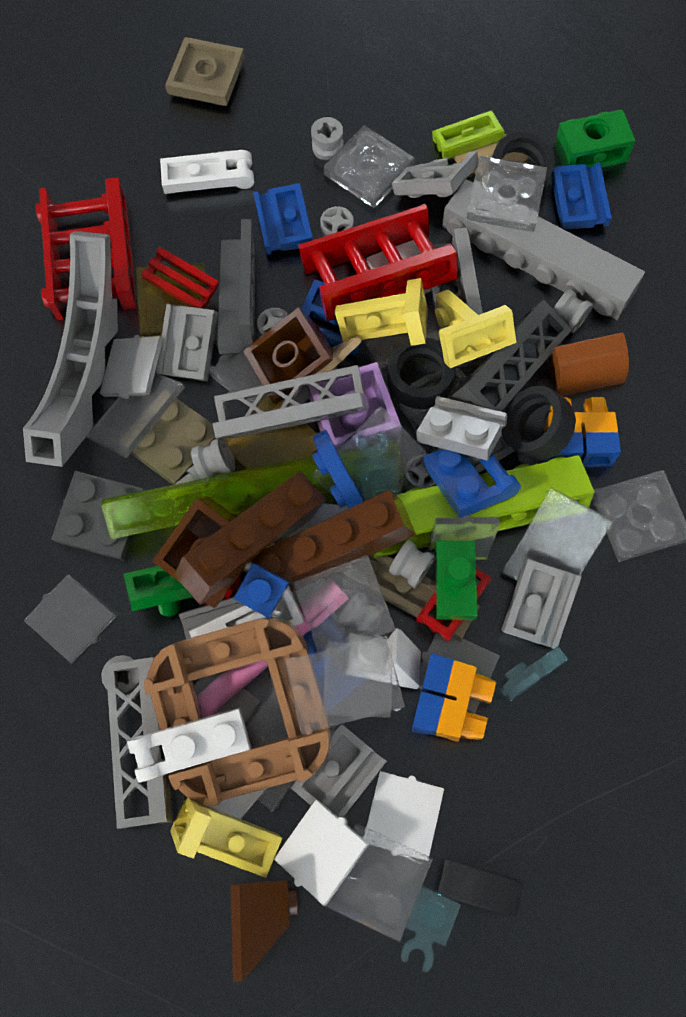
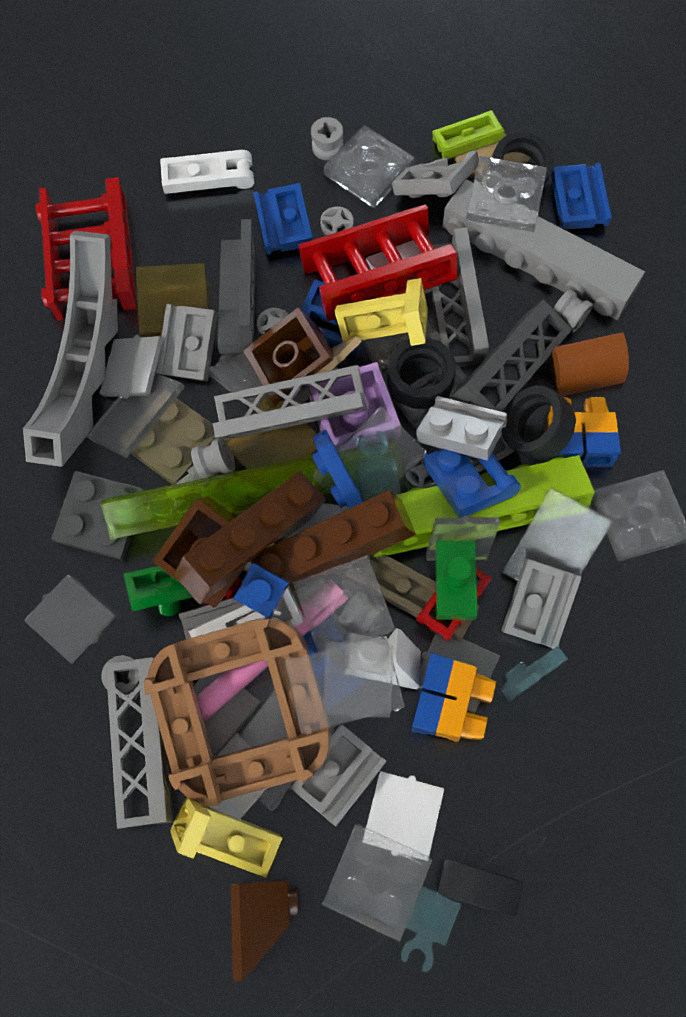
(155, 264): red tile -> none
(190, 744): white plate -> none
(205, 71): dark tan plate -> none
(321, 852): white piece -> none
(411, 564): light grey wheel -> none
(471, 335): light yellow bracket -> none
(595, 139): green brick -> none

